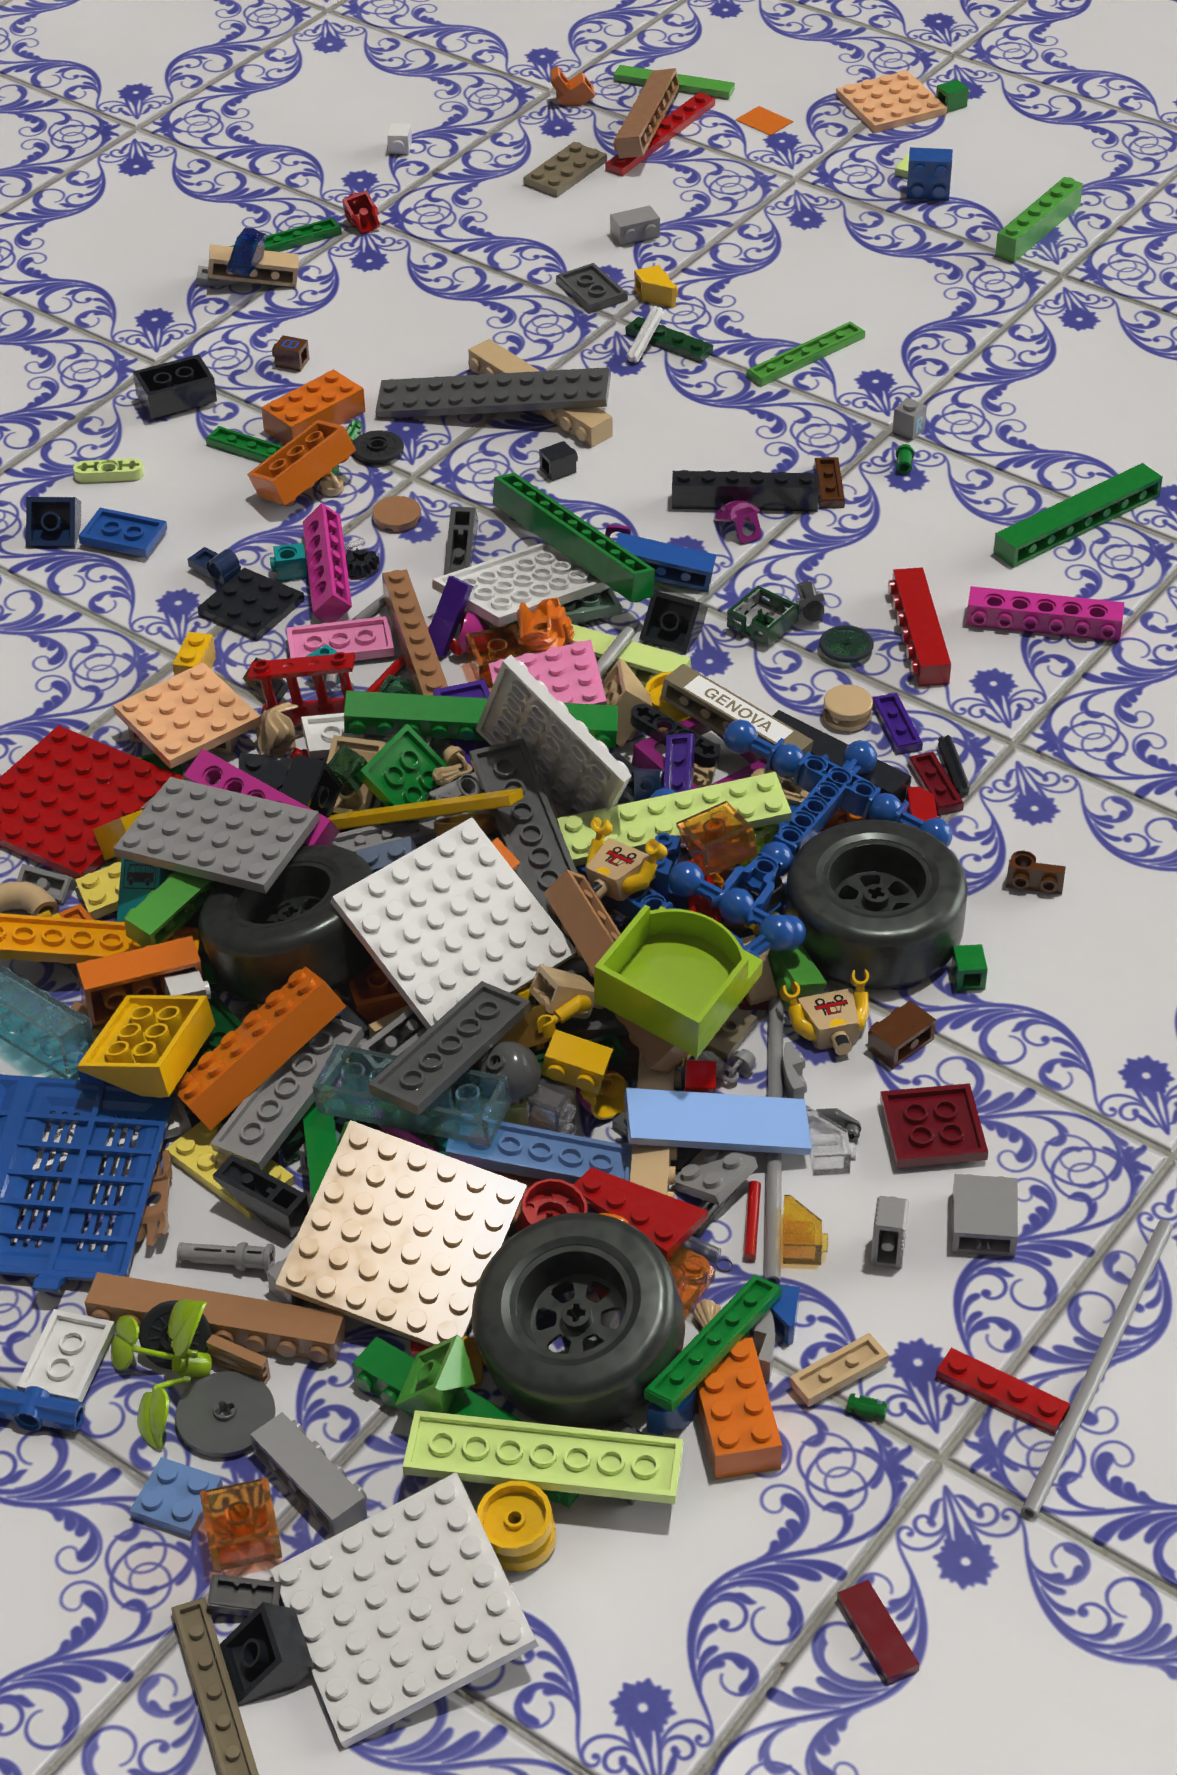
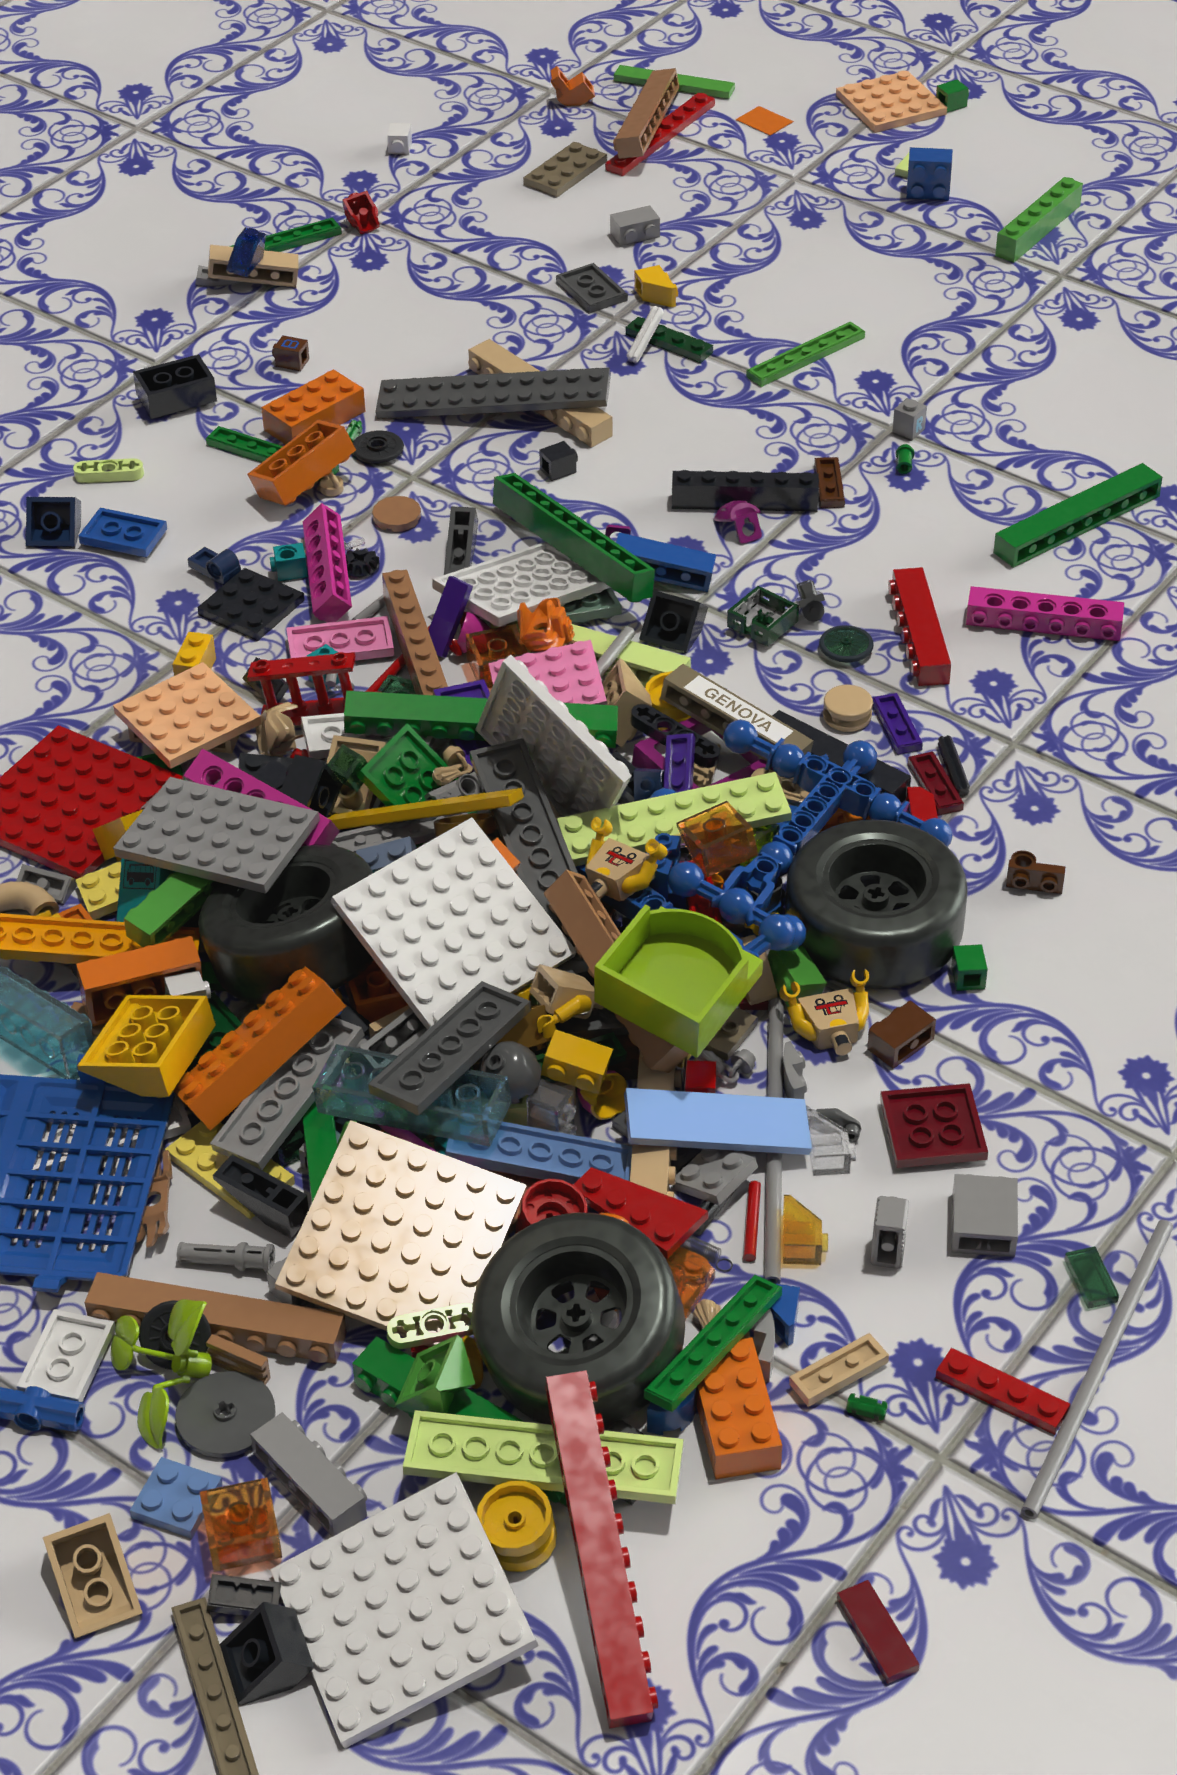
(92, 1575): none -> tan slope
(408, 1323): none -> yellowish green beam
(599, 1551): none -> brick
(1091, 1277): none -> clear green tile

